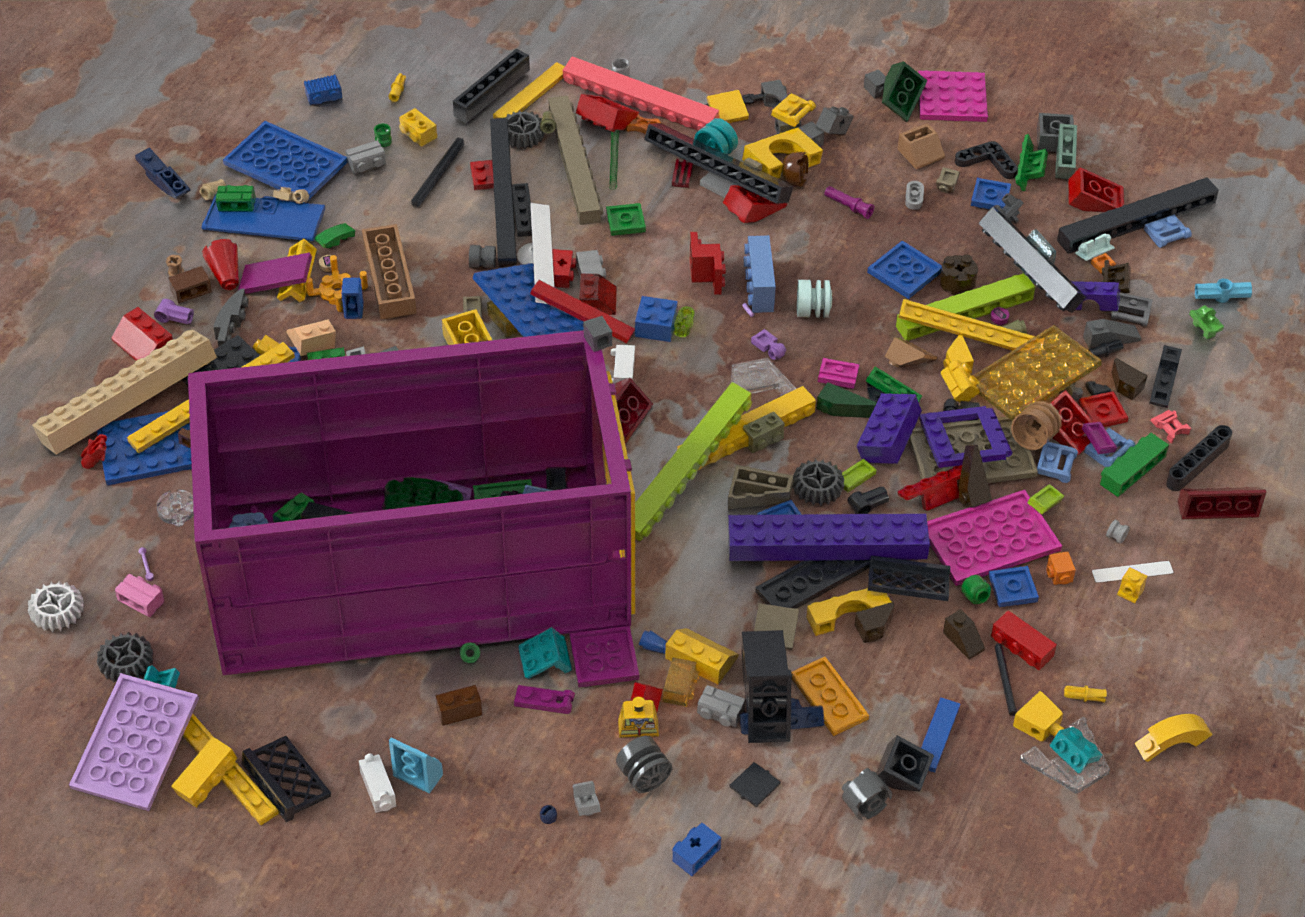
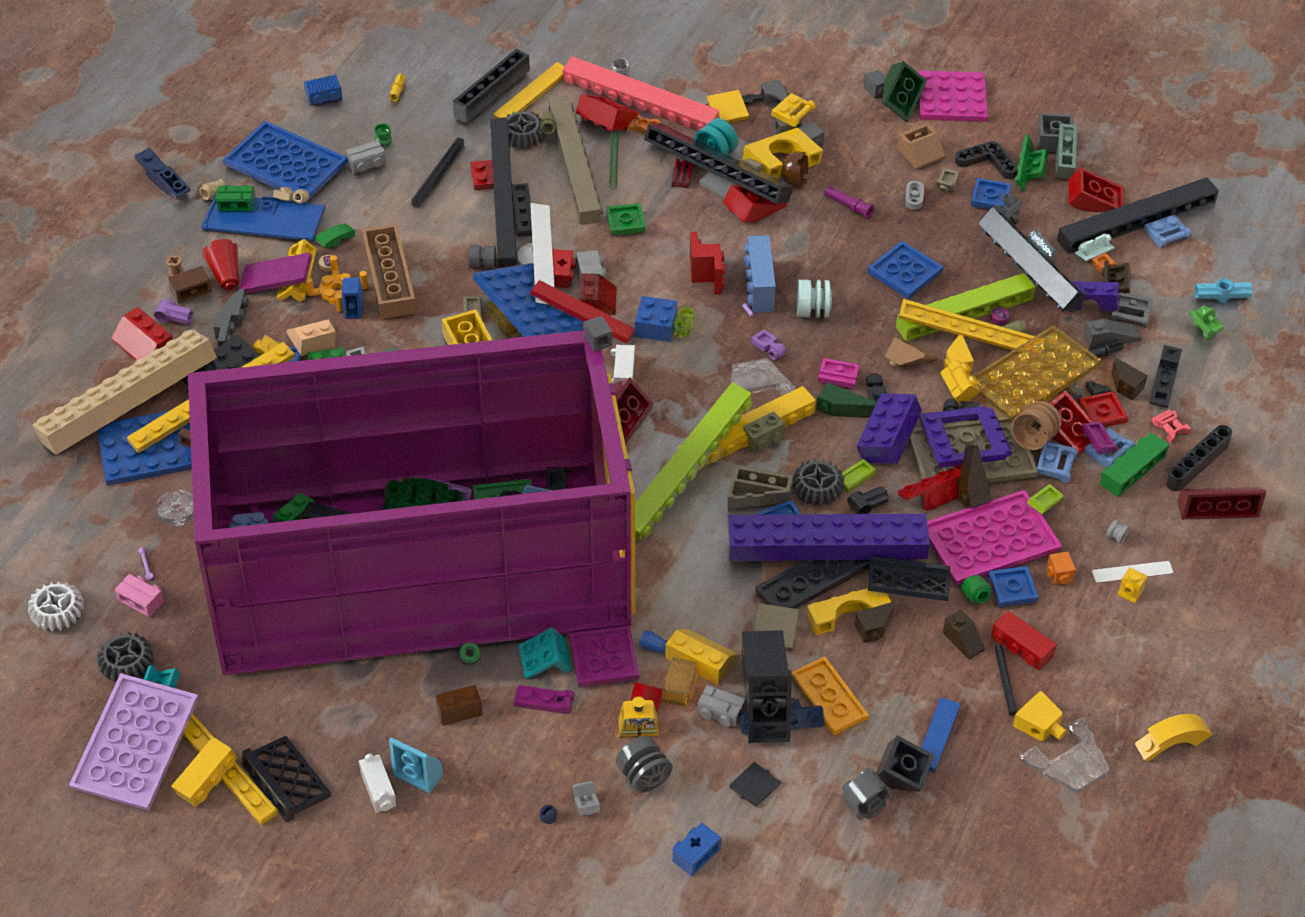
(94, 452): red arm -> none
(418, 127): yellow brick -> none
(835, 120): dark grey brick -> none
(889, 384): green tile -> none
(958, 274): dark brown brick -> none
(1075, 748): teal bracket -> none
(1085, 693): yellow axle -> none

